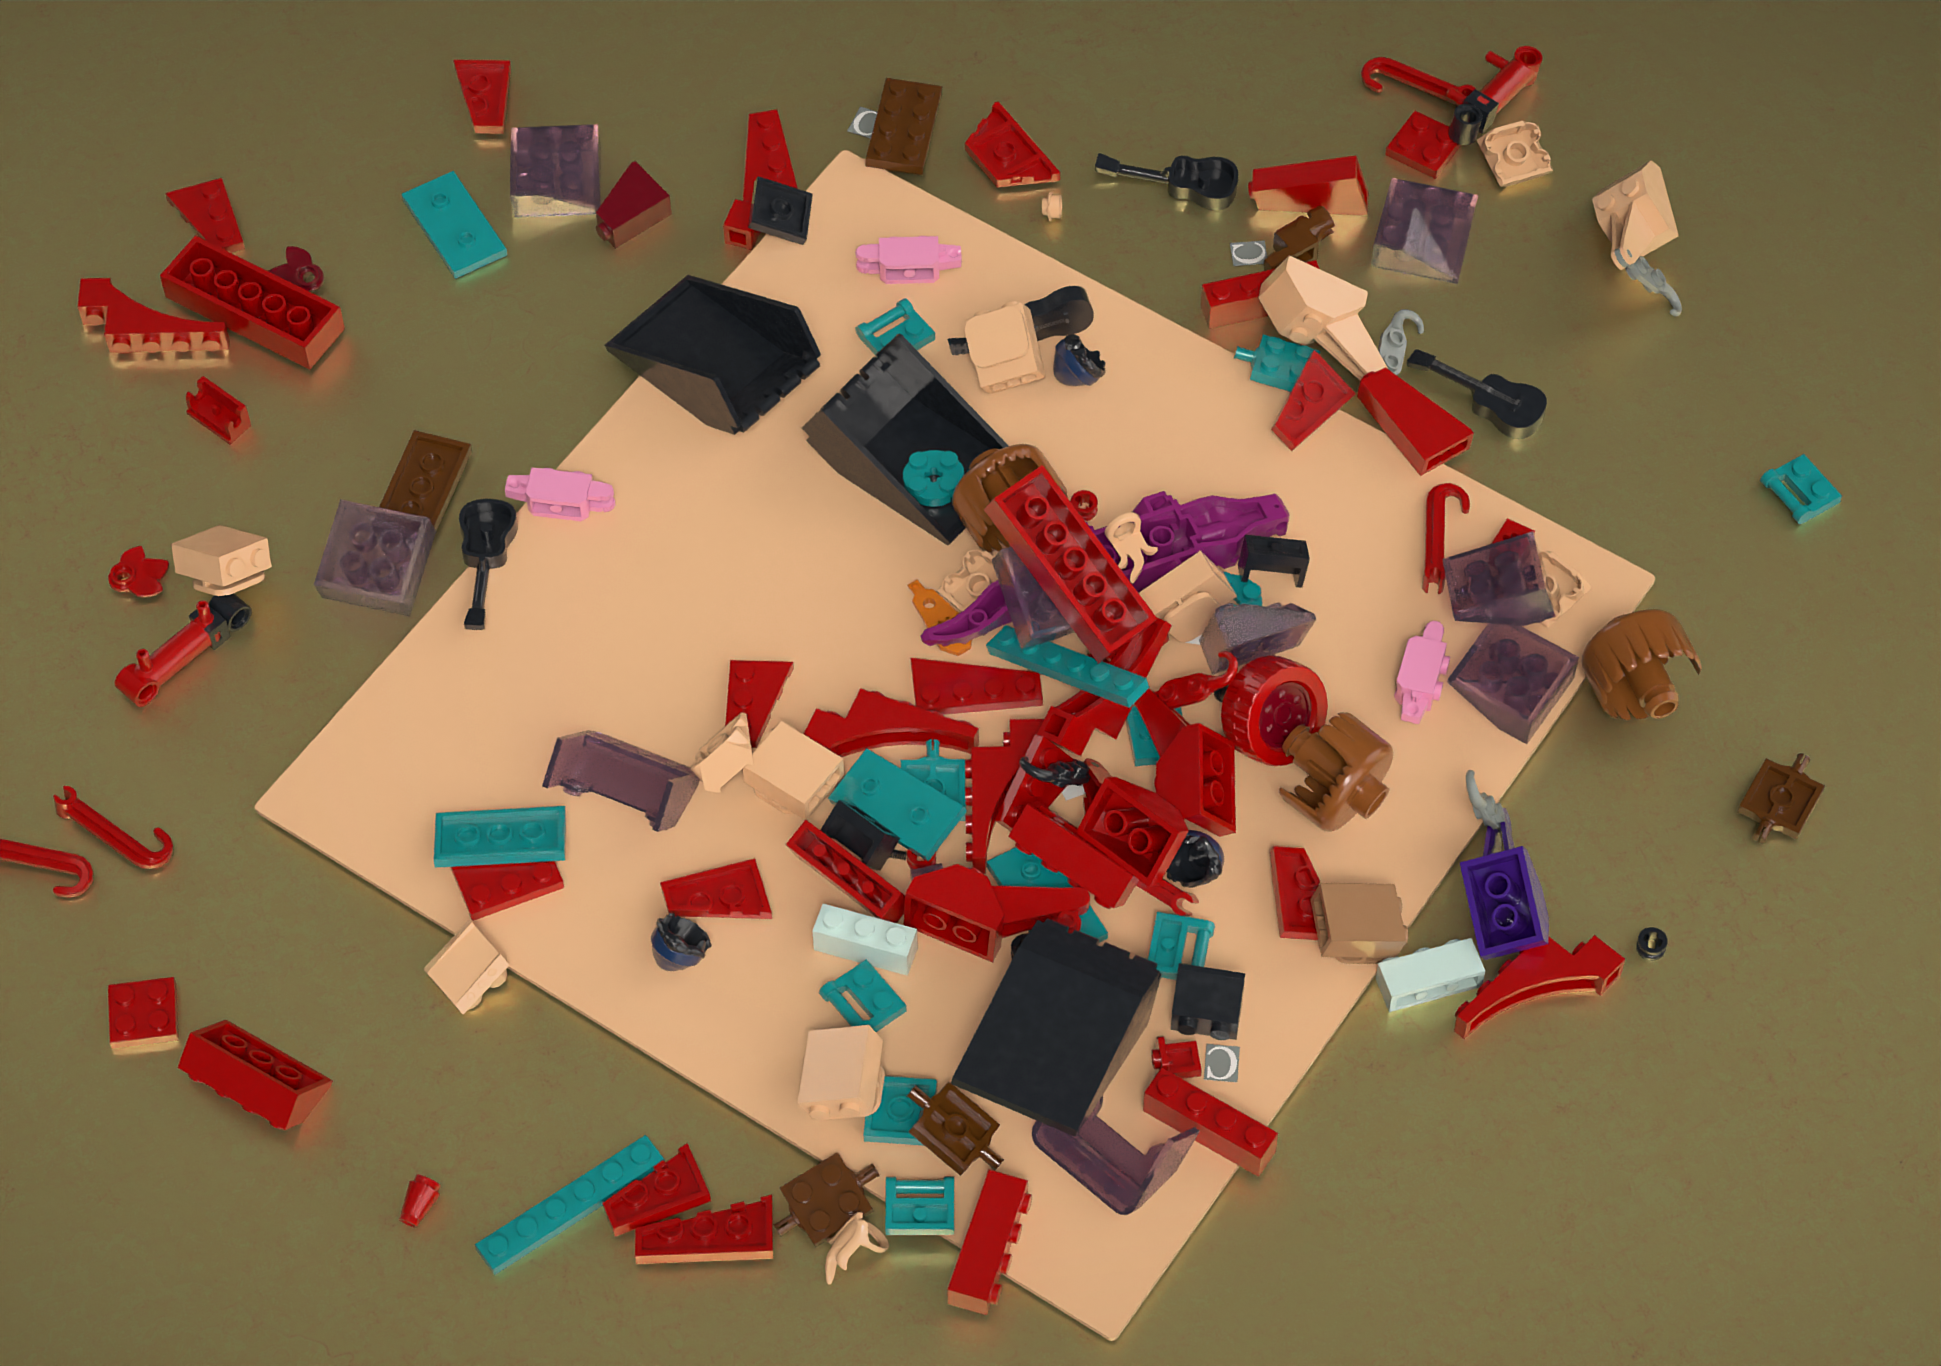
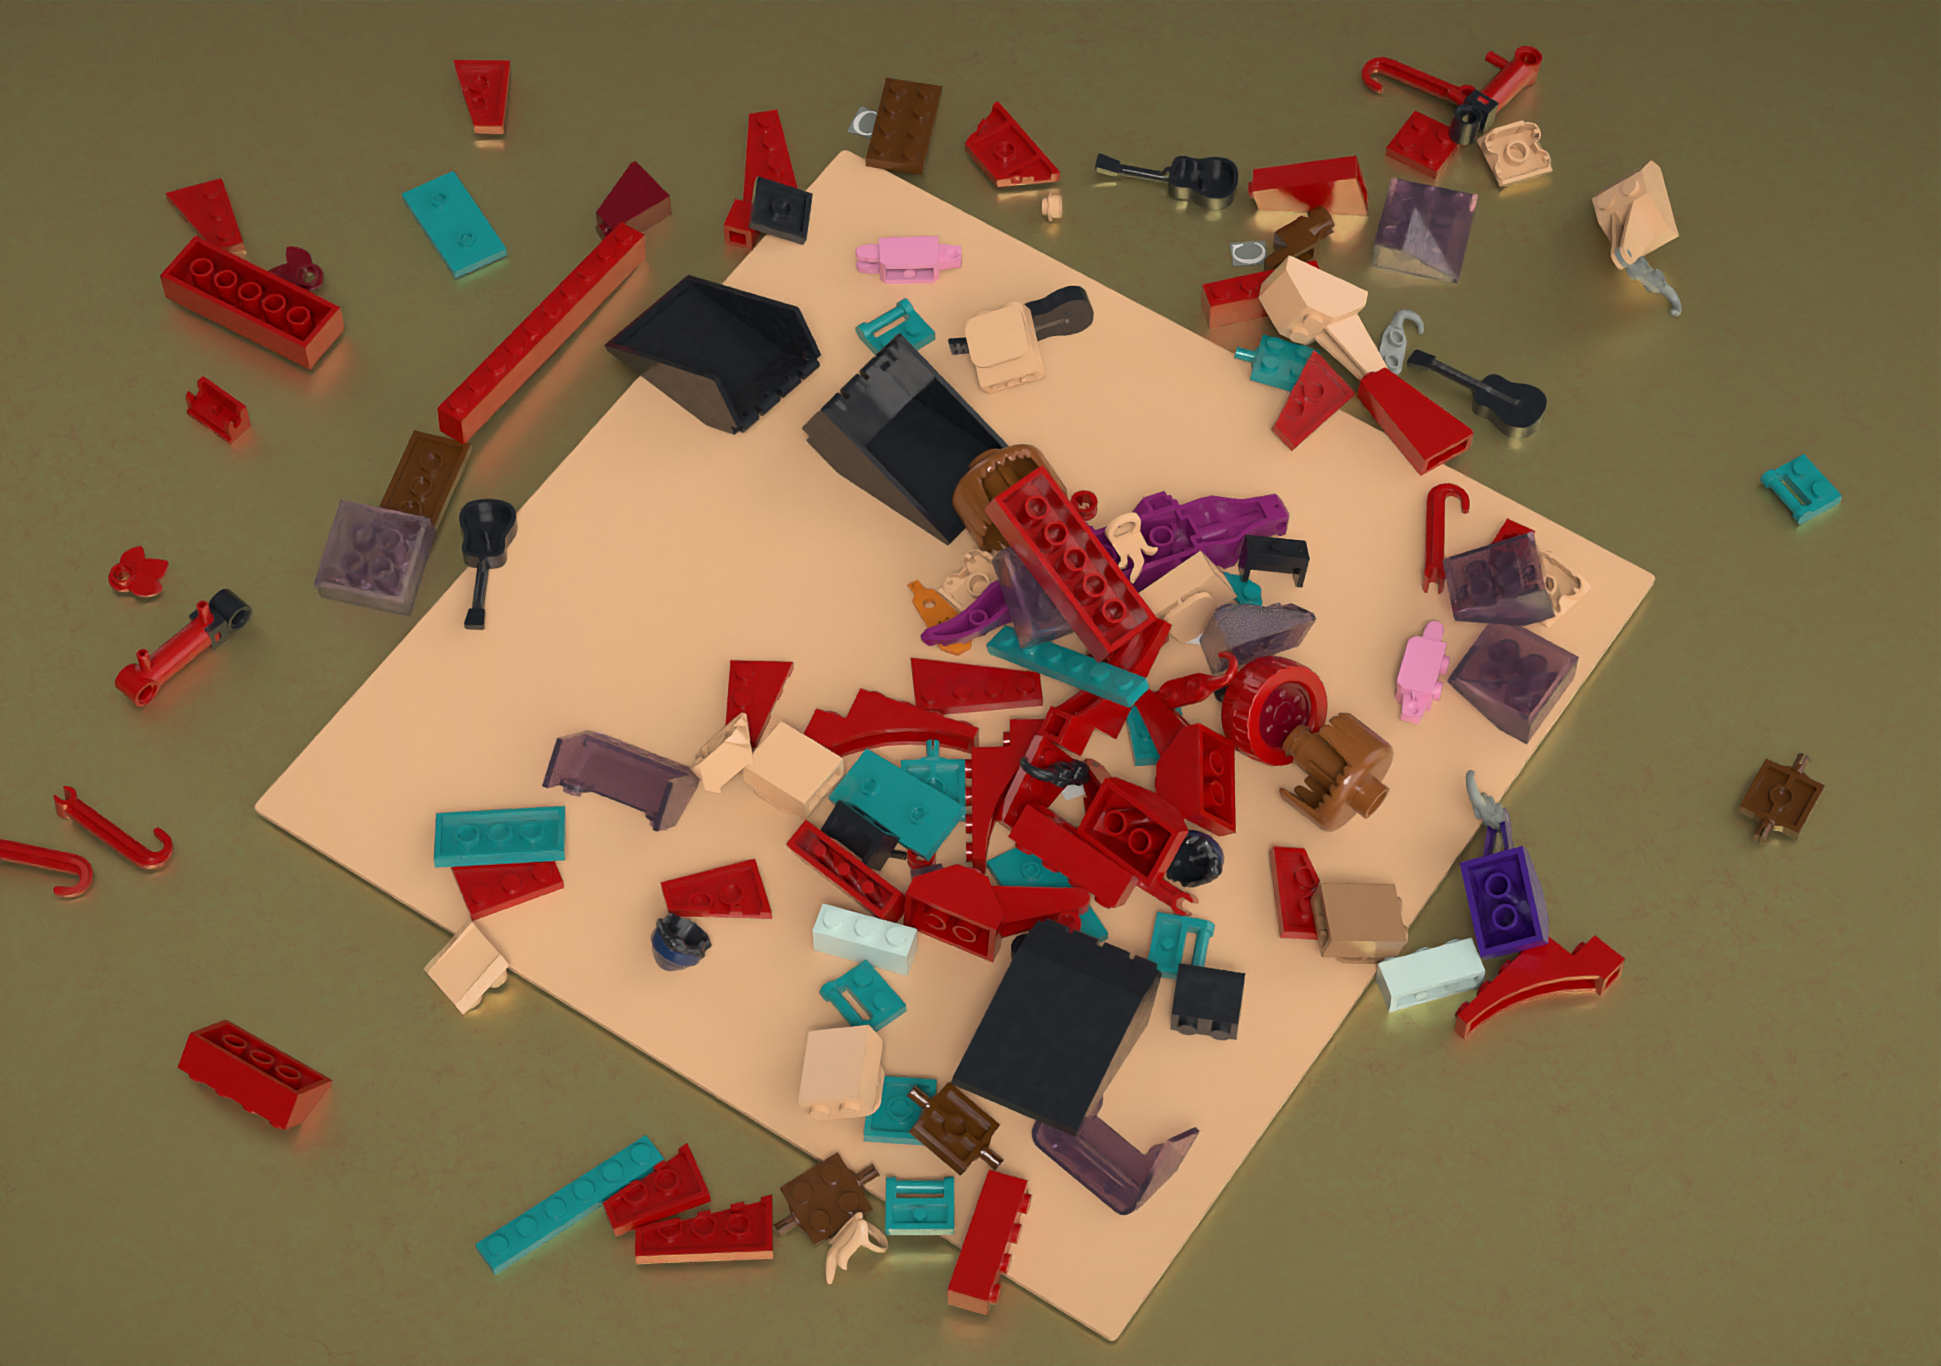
(140, 328): red arch -> none
(143, 1012): red plate -> none
(222, 559): light nougat brick -> none
(418, 1200): red cone -> none
(541, 333): none -> red brick
(555, 170): slope -> none
(560, 493): bright pink hinge -> none
(932, 463): teal plate -> none
(1076, 364): hair -> none
(1177, 1058): red bracket -> none
(1220, 1125): red brick -> none
(1221, 1063): light grey sticker -> none
(1628, 660): dark orange piece -> none
(1642, 944): black bush -> none

